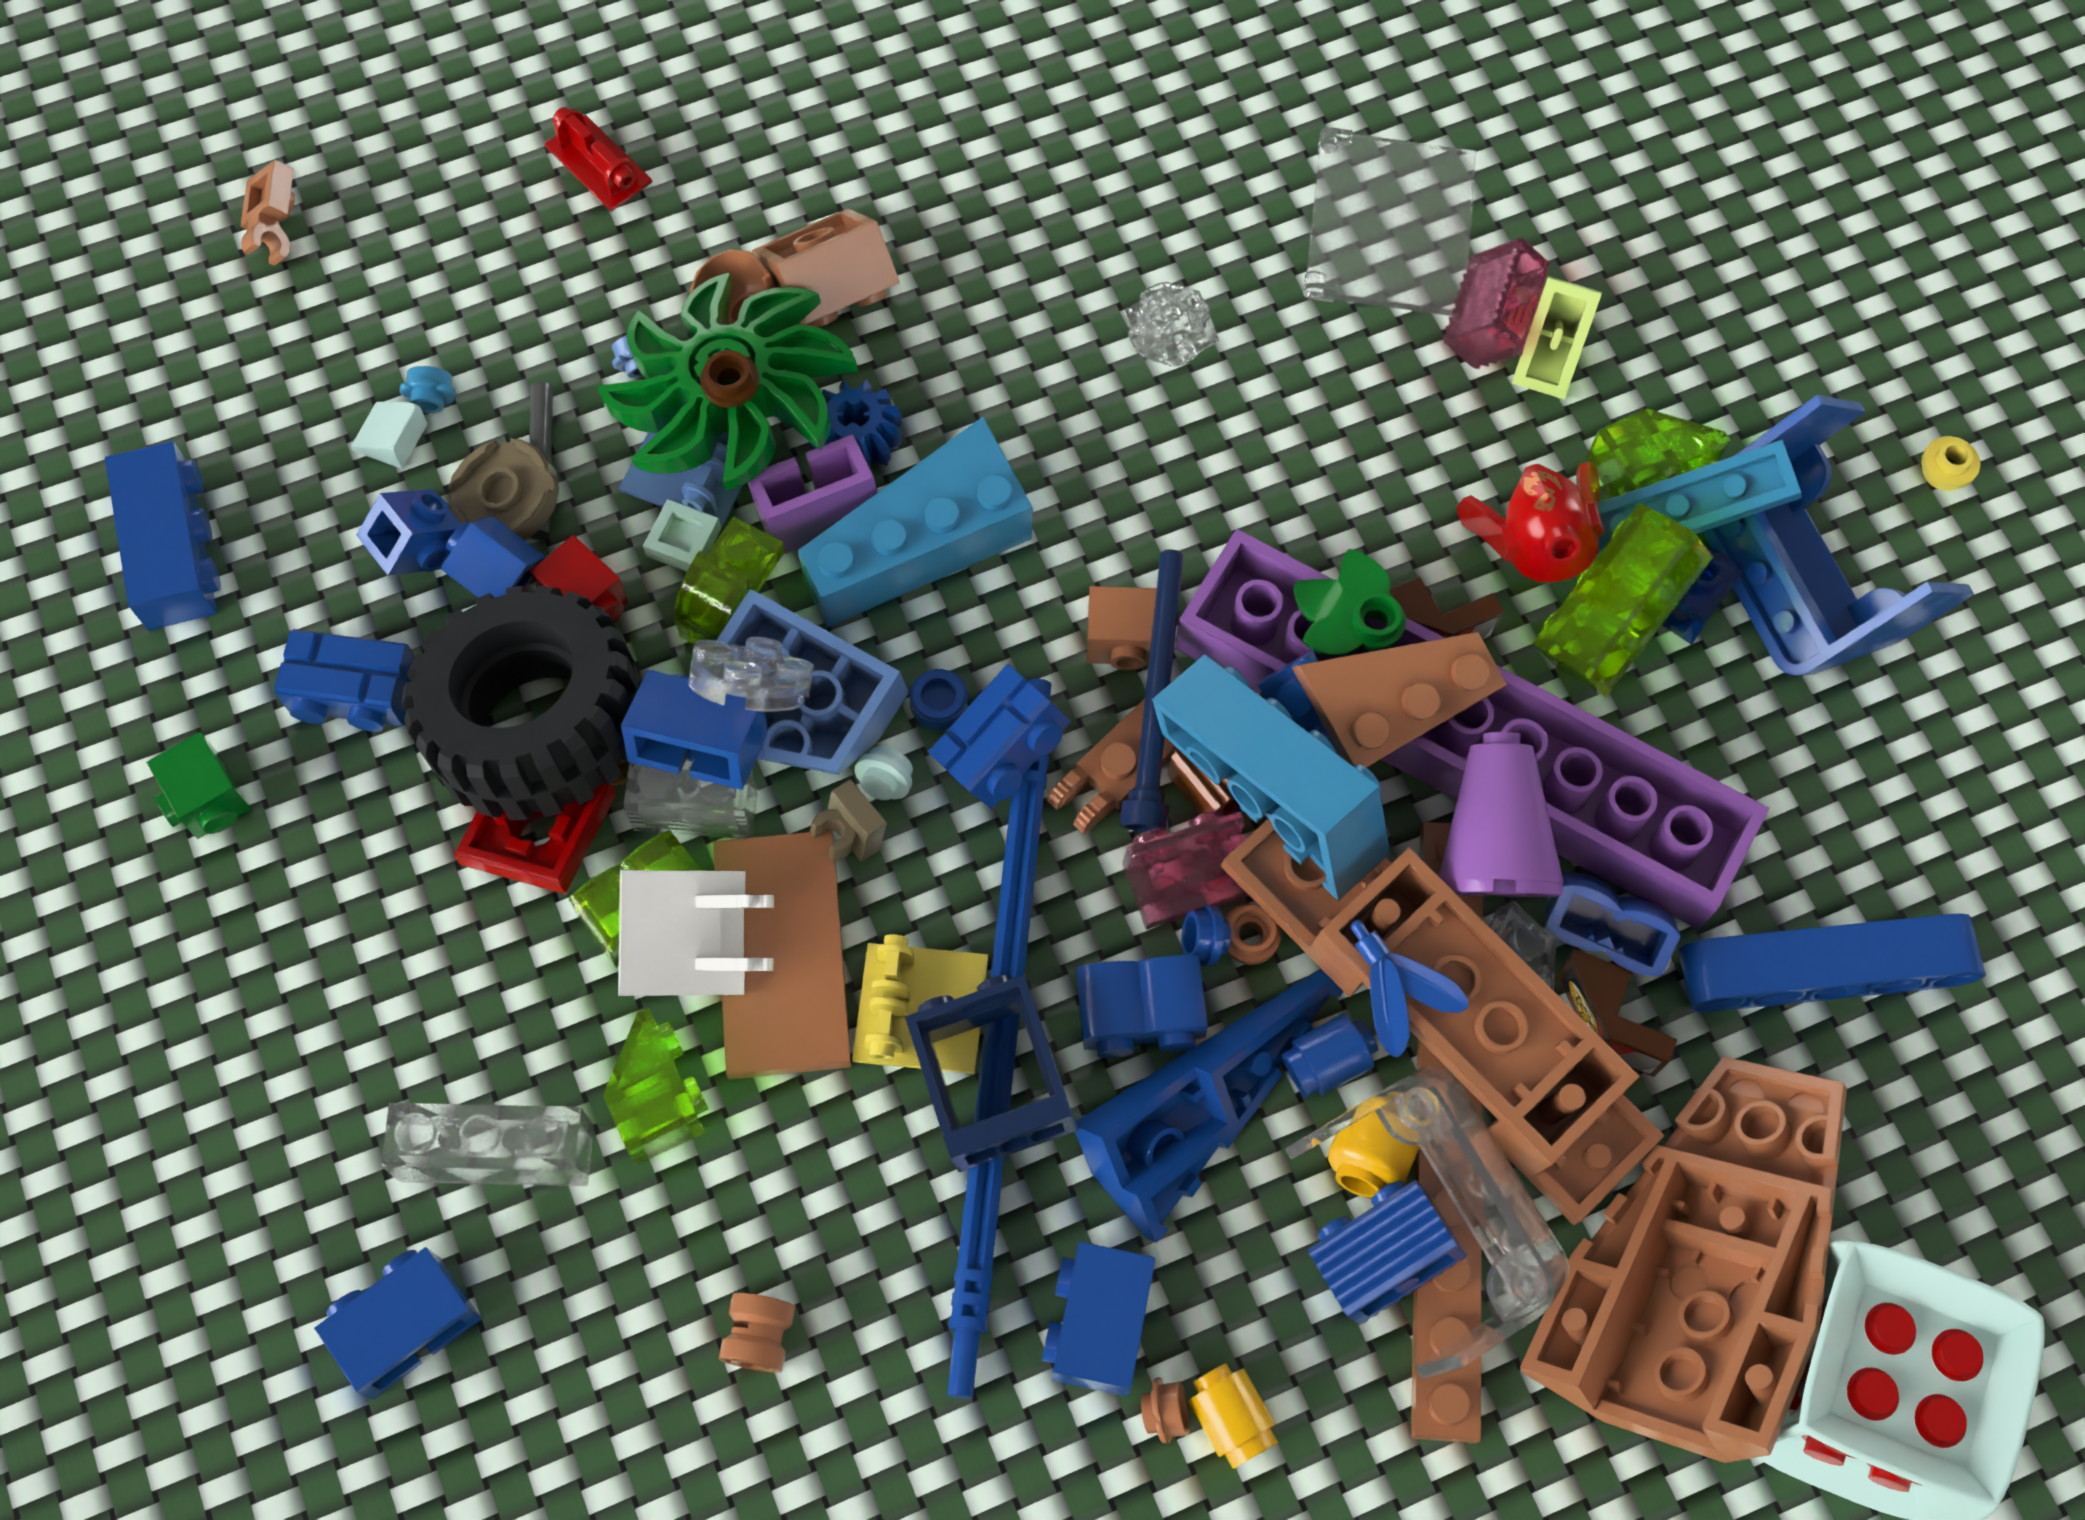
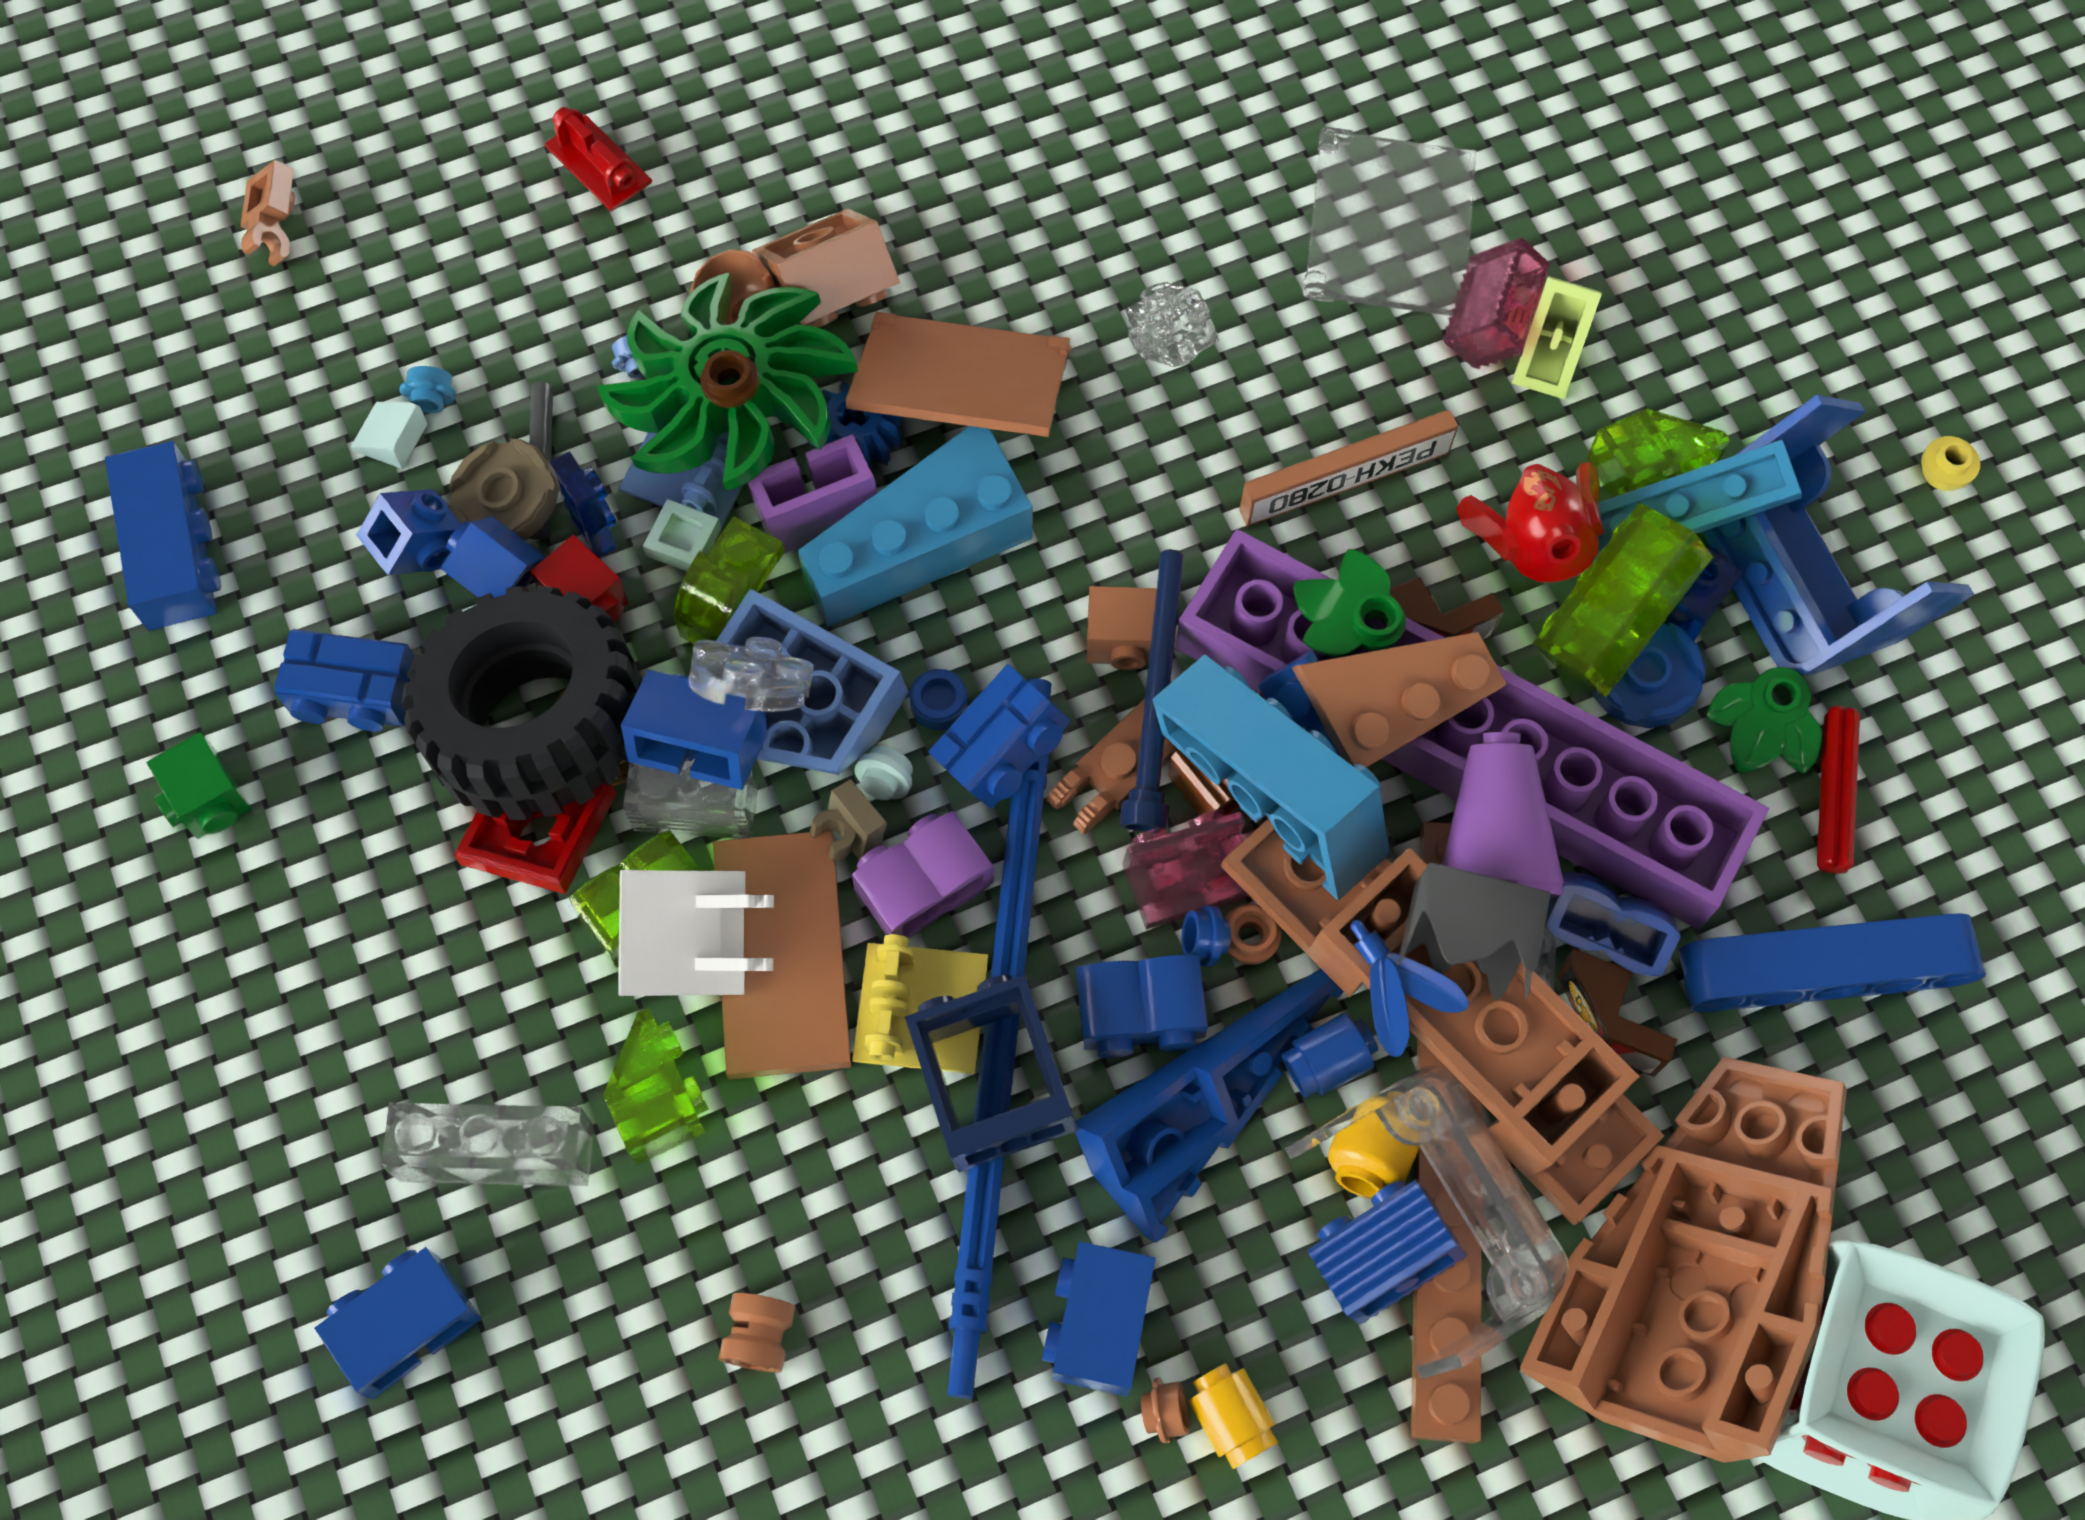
(585, 502): none -> clear blue plate
(923, 875): none -> medium lavender brick
(959, 374): none -> nougat piece
(1347, 467): none -> tile
(1478, 919): none -> dark grey piece
(1659, 682): none -> blue tile
(1763, 727): none -> green plate
(1838, 790): none -> red axle

